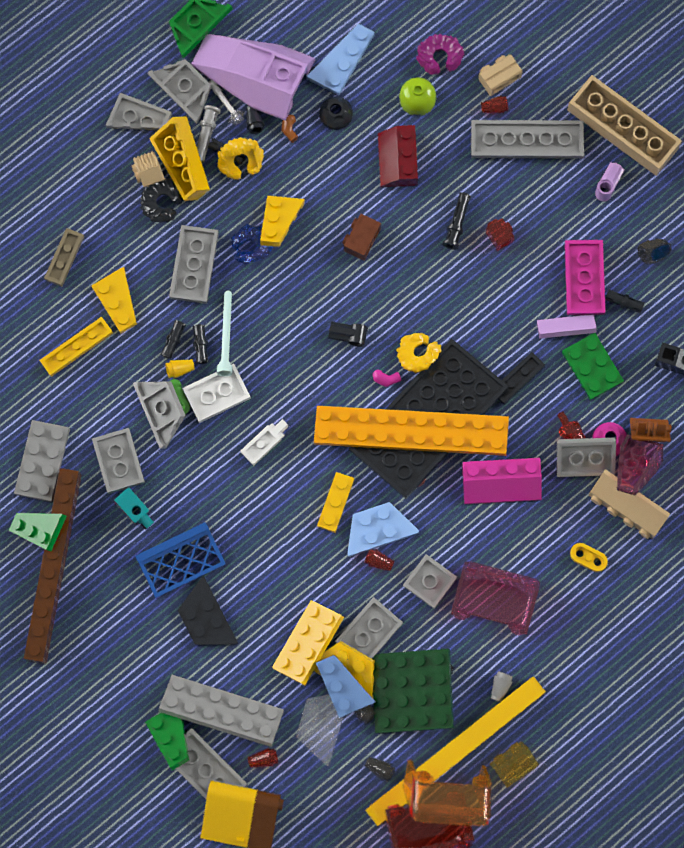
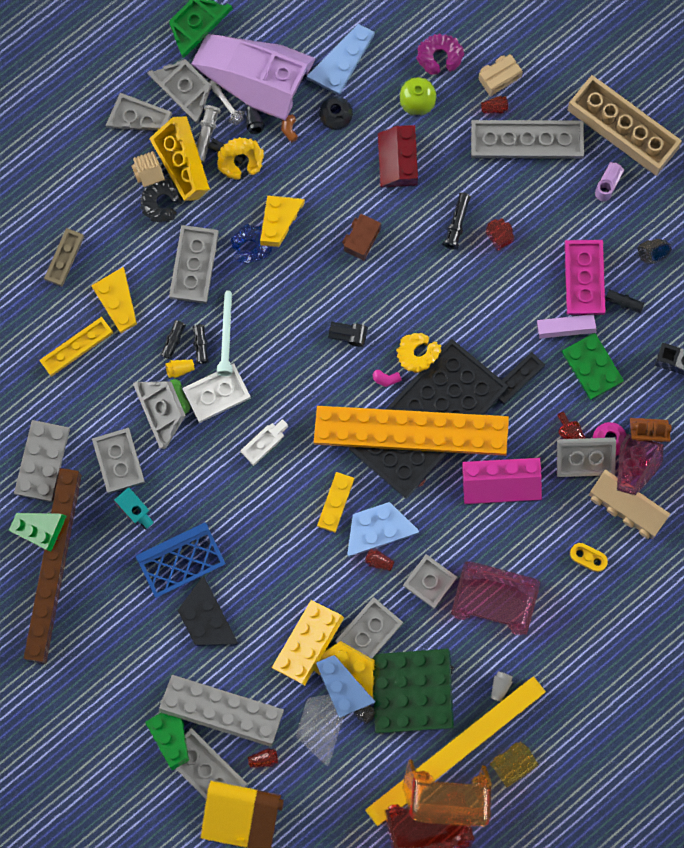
(382, 769): clear smoke cone -> none

